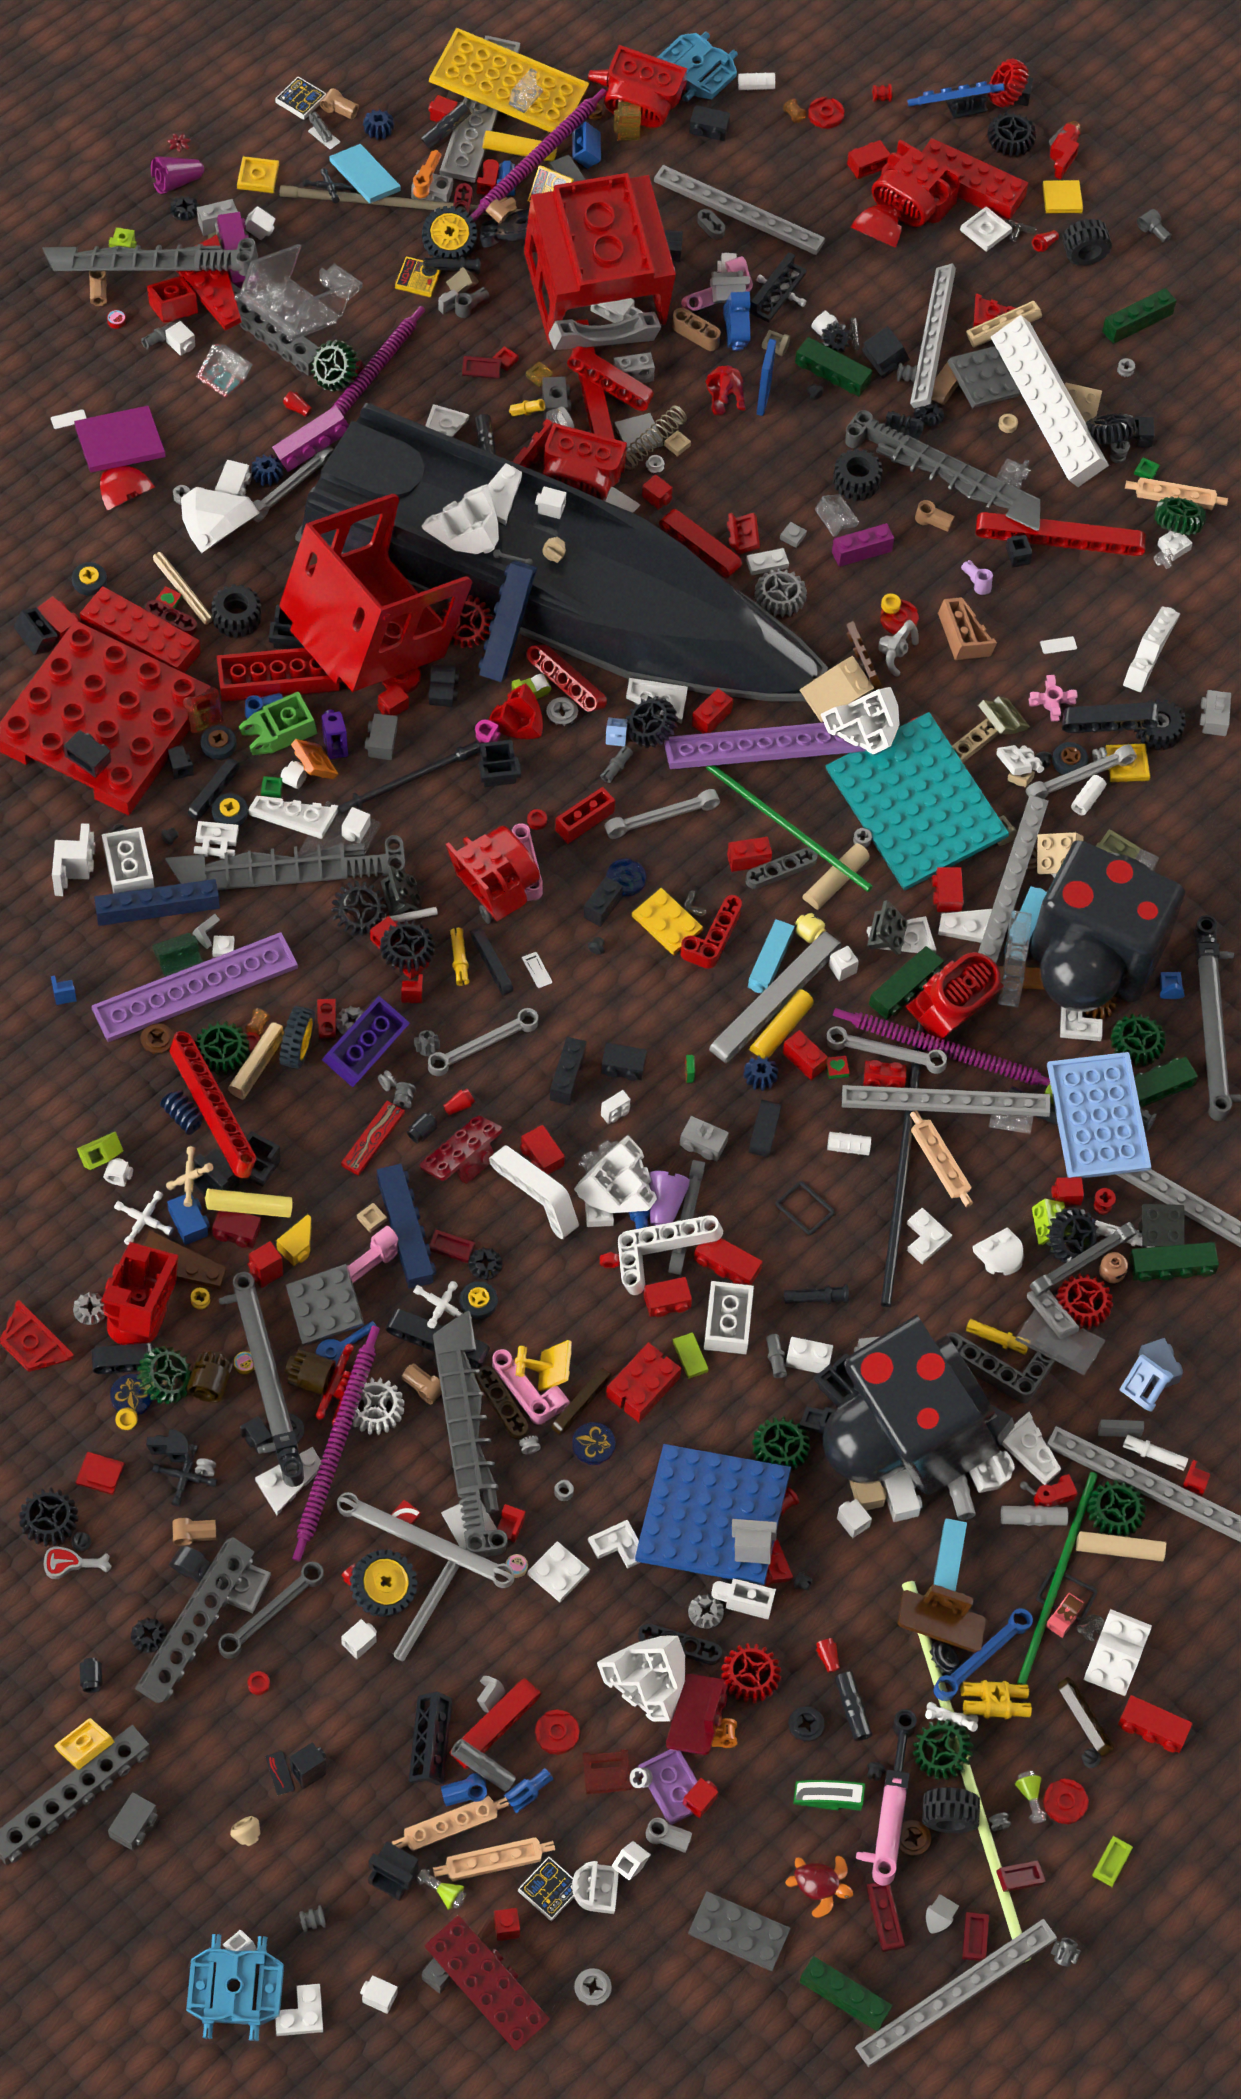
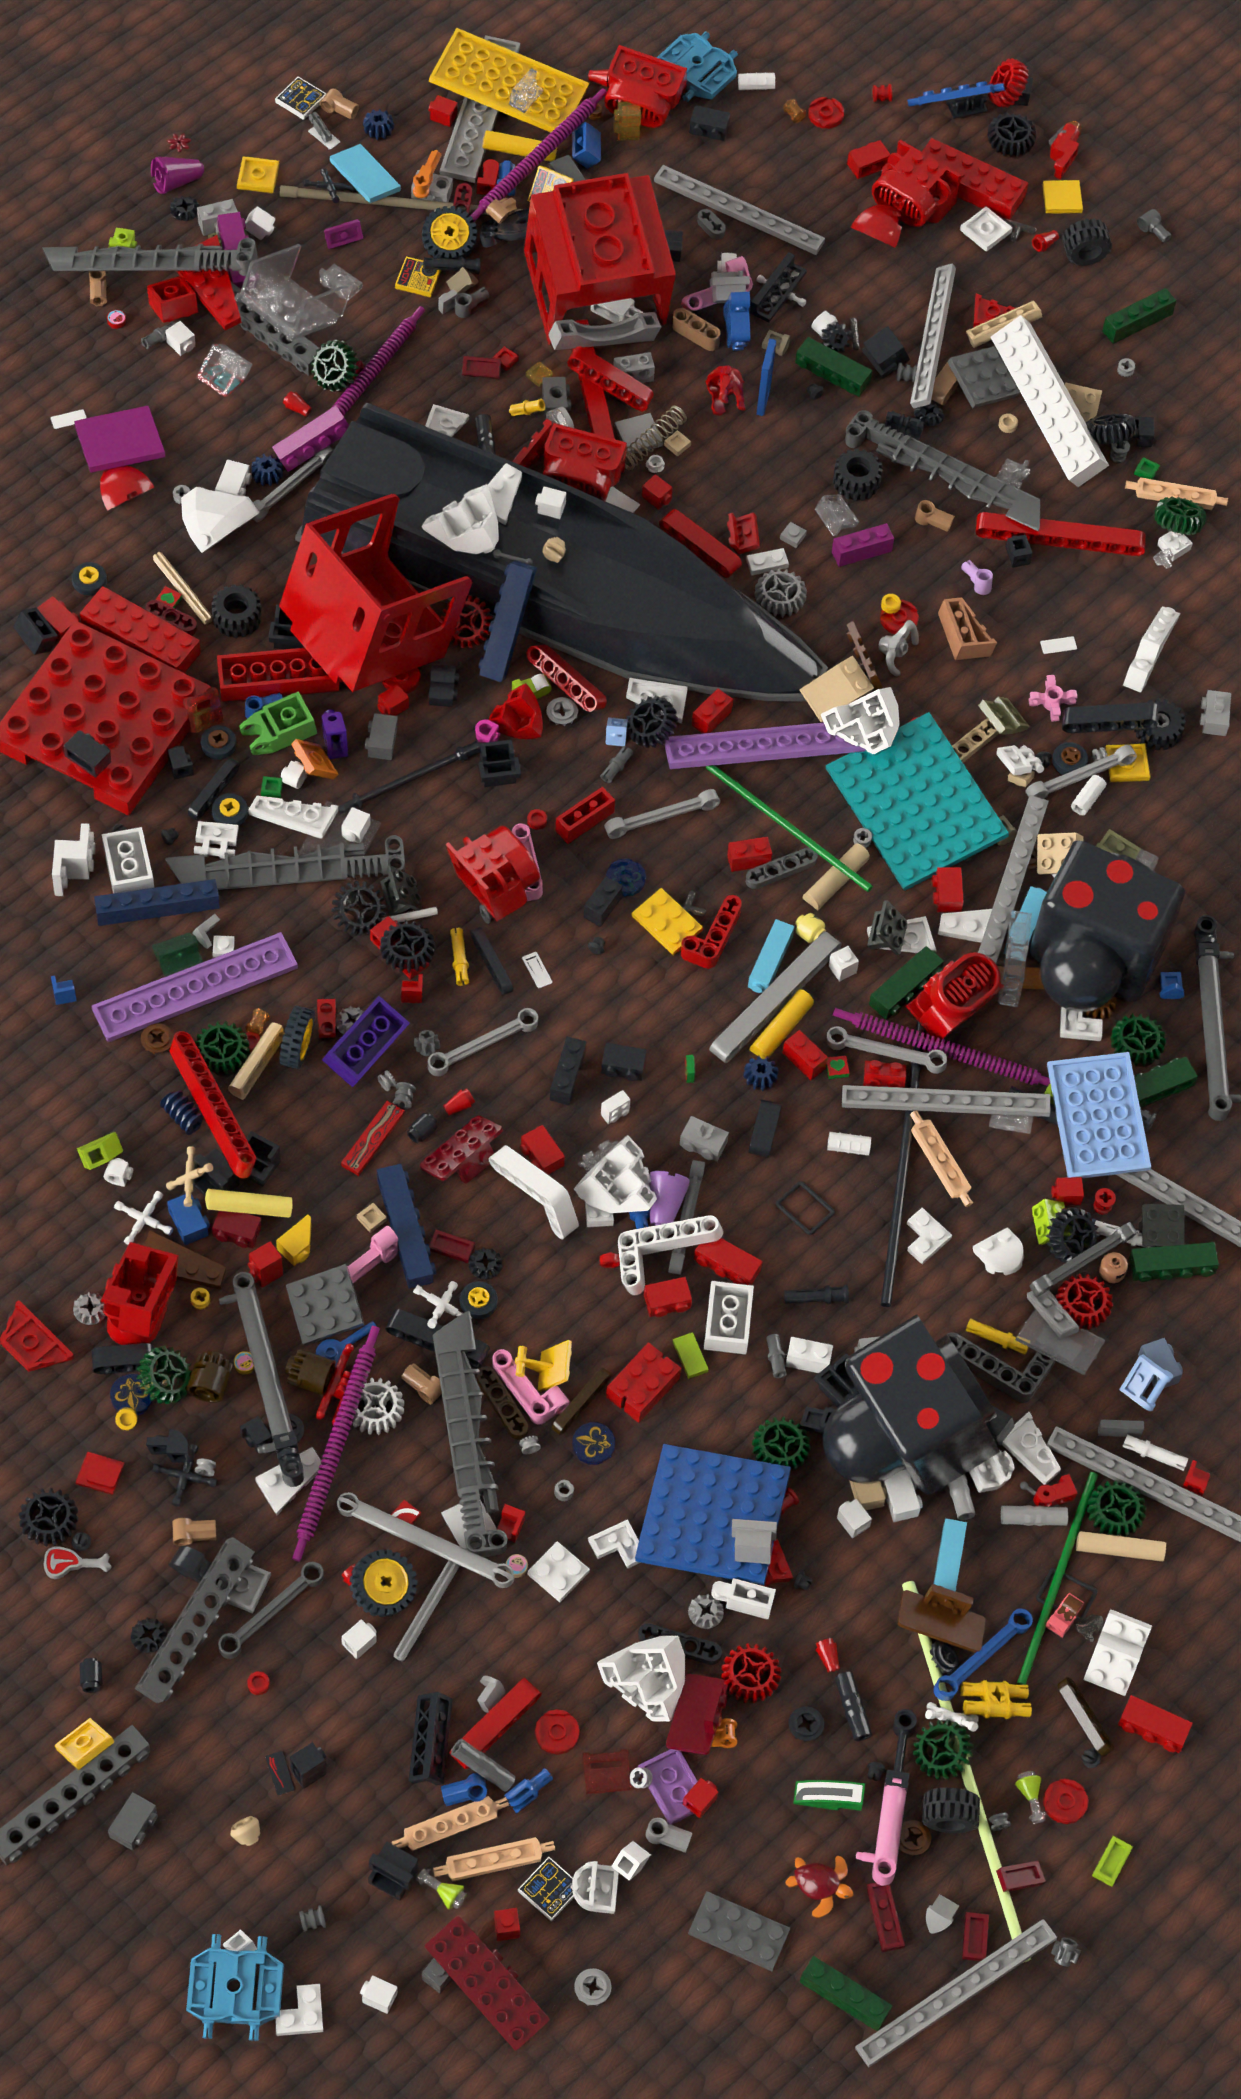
(343, 234): none -> magenta plate
(446, 125): black axle -> none

